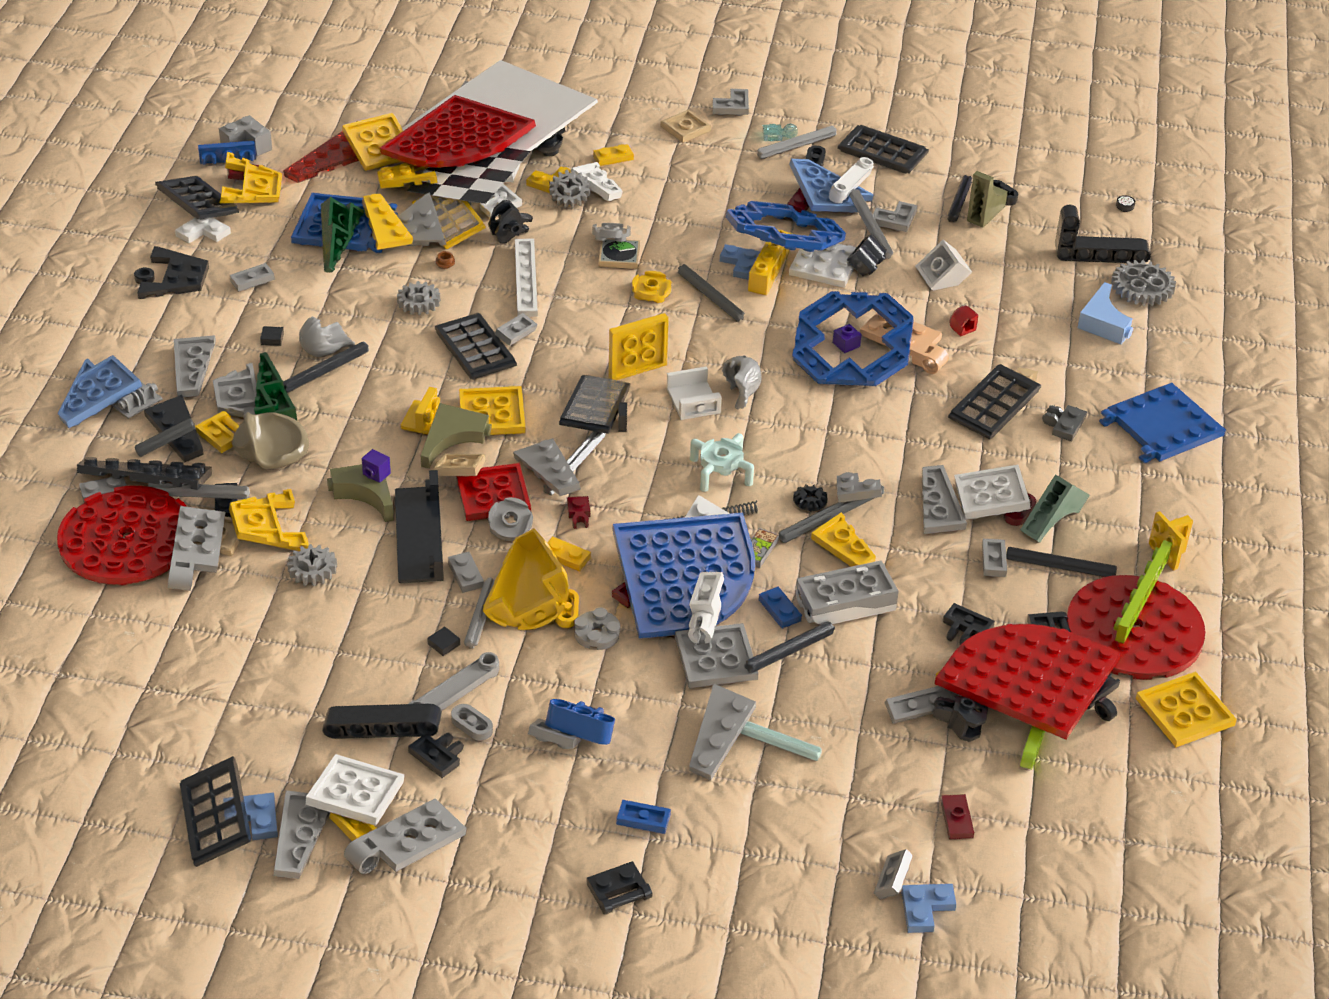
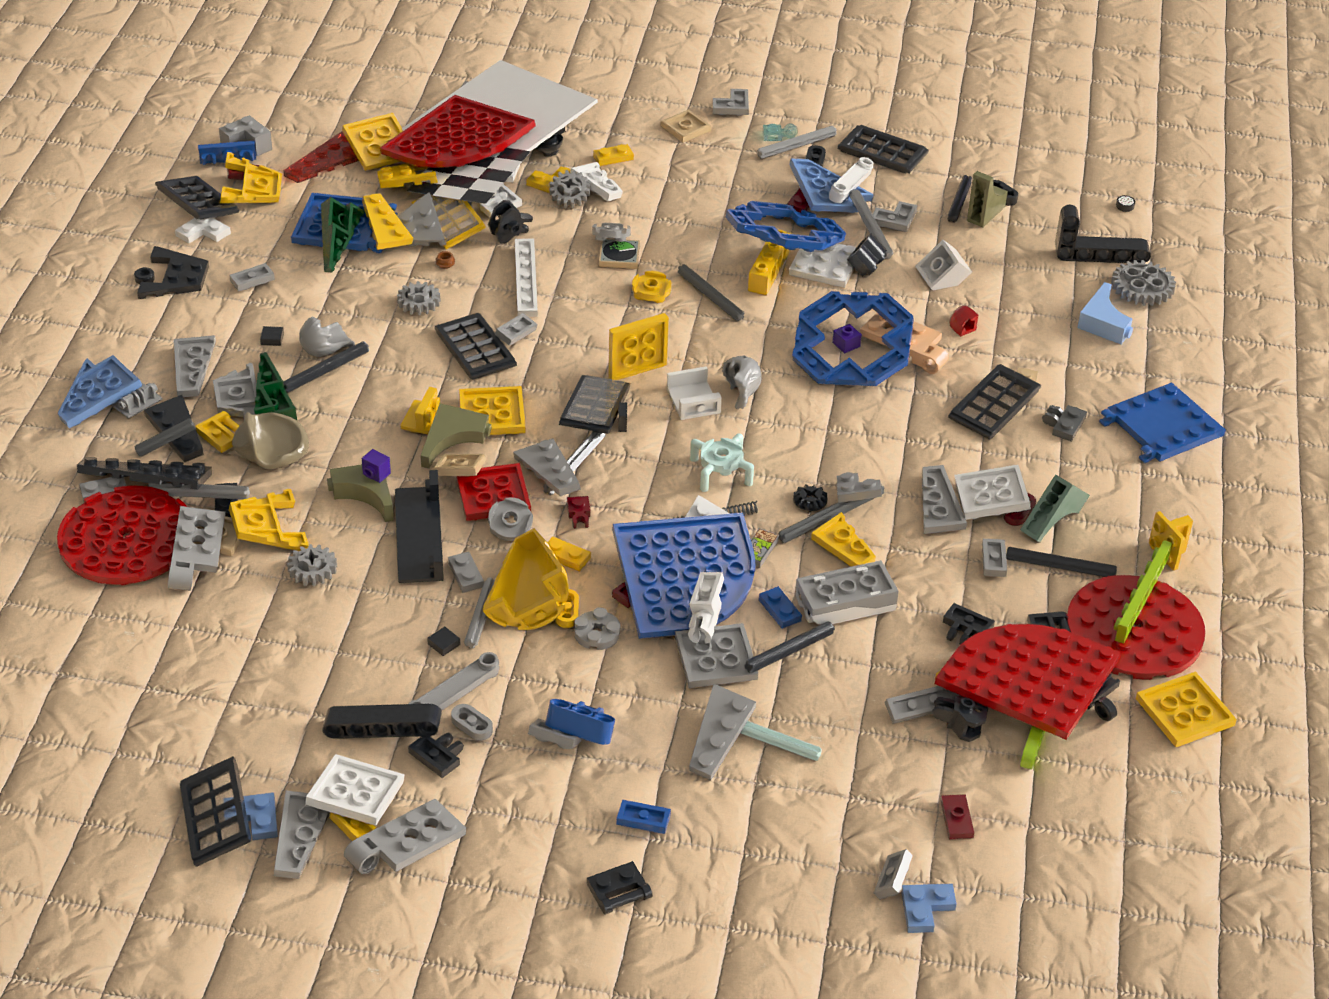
(741, 258): medium blue plate -> none

